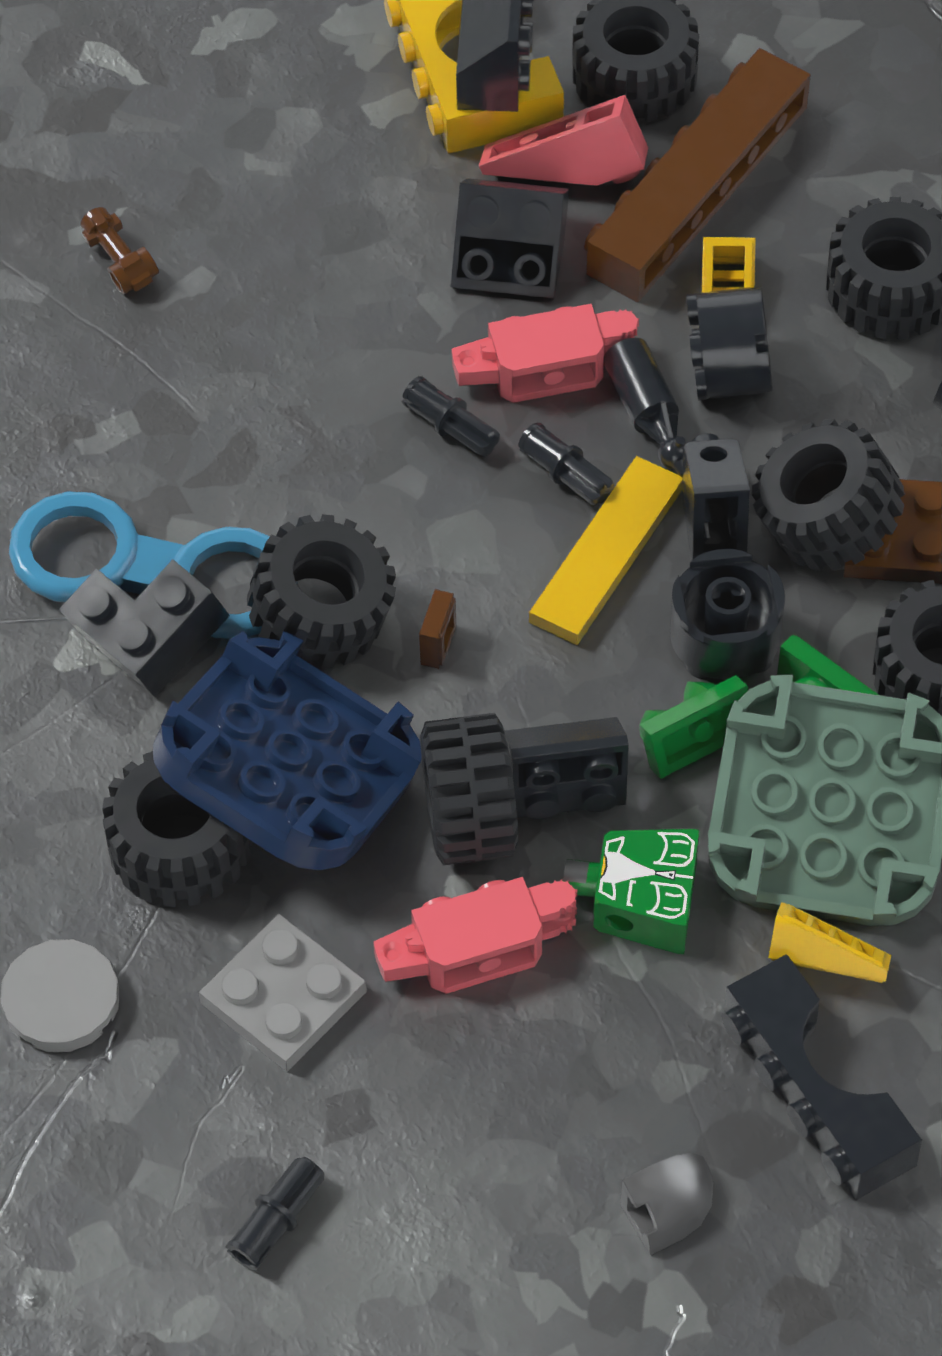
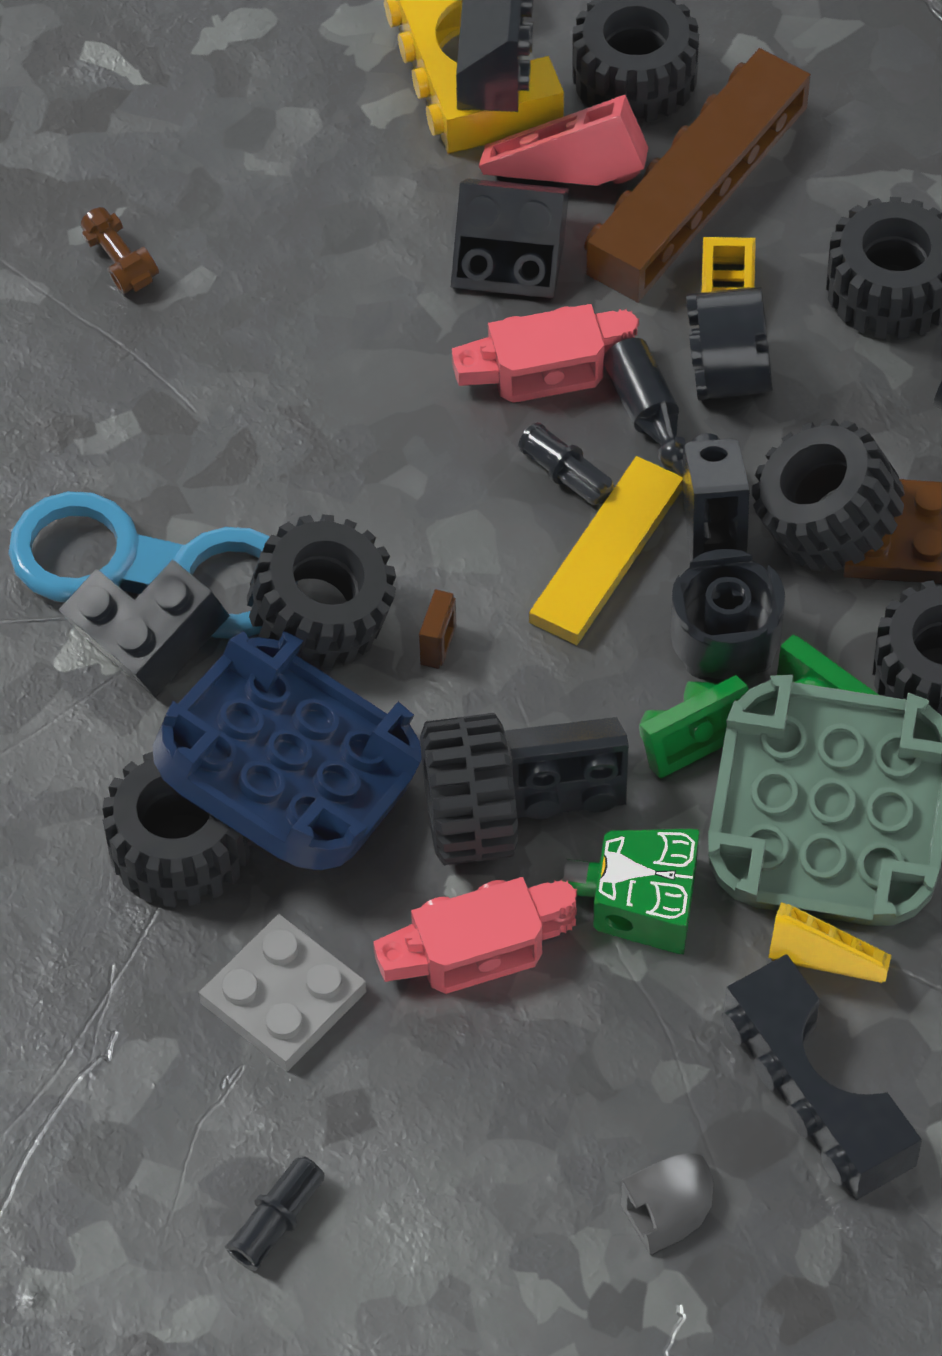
(60, 995): light grey tile -> none
(449, 416): black axle -> none

